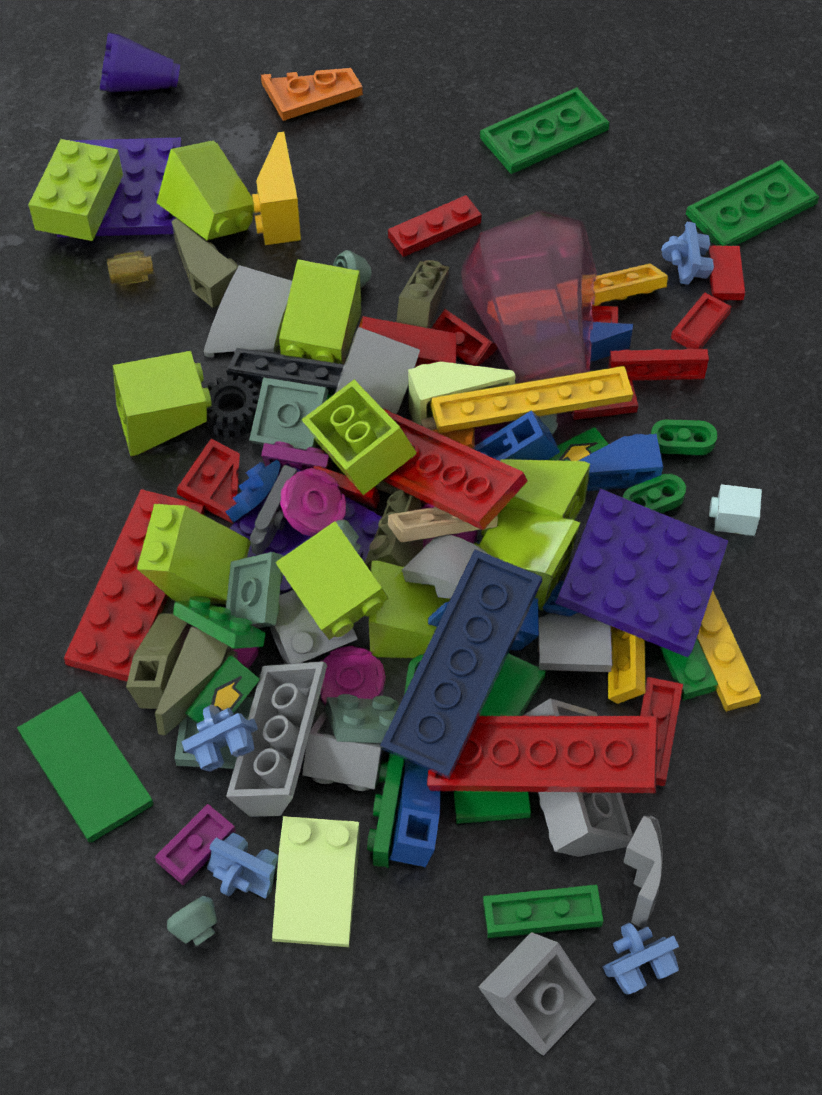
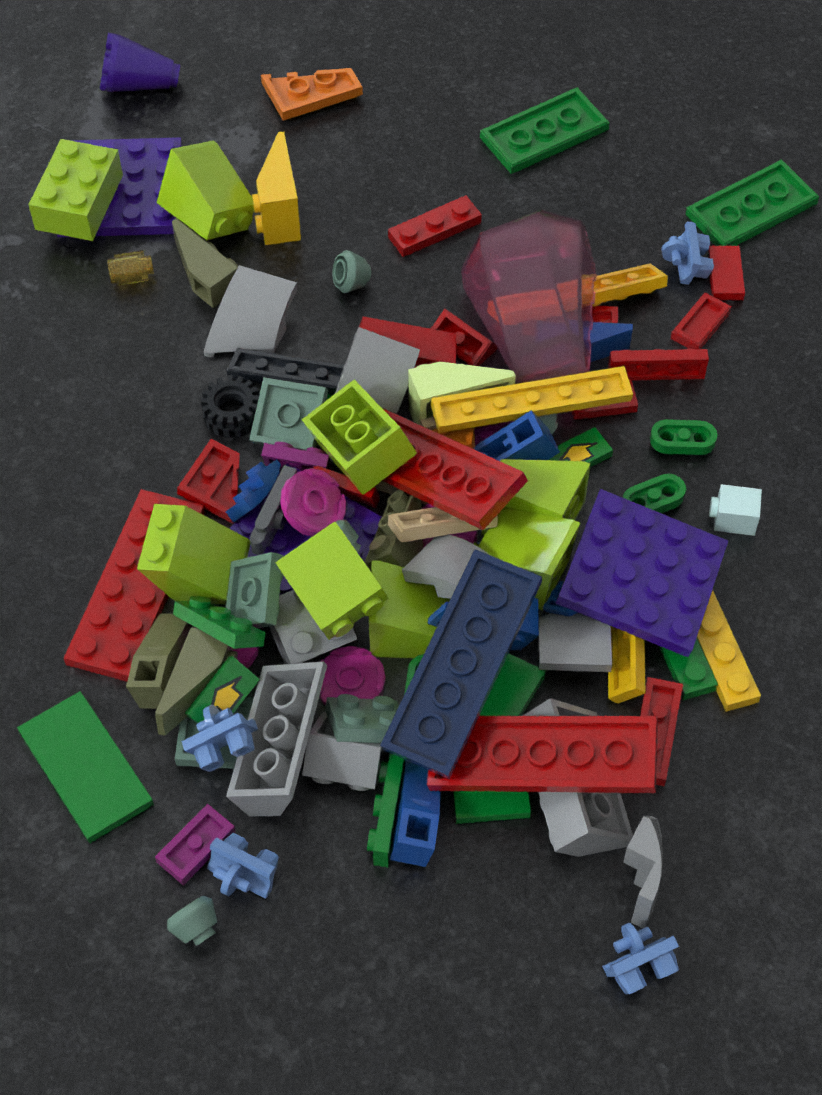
(159, 399): lime slope -> none
(316, 881): yellowish green slope -> none
(321, 312): lime slope -> none
(422, 294): olive slope -> none
(538, 992): light grey slope -> none
(542, 911): green plate -> none
(624, 463): blue slope -> none

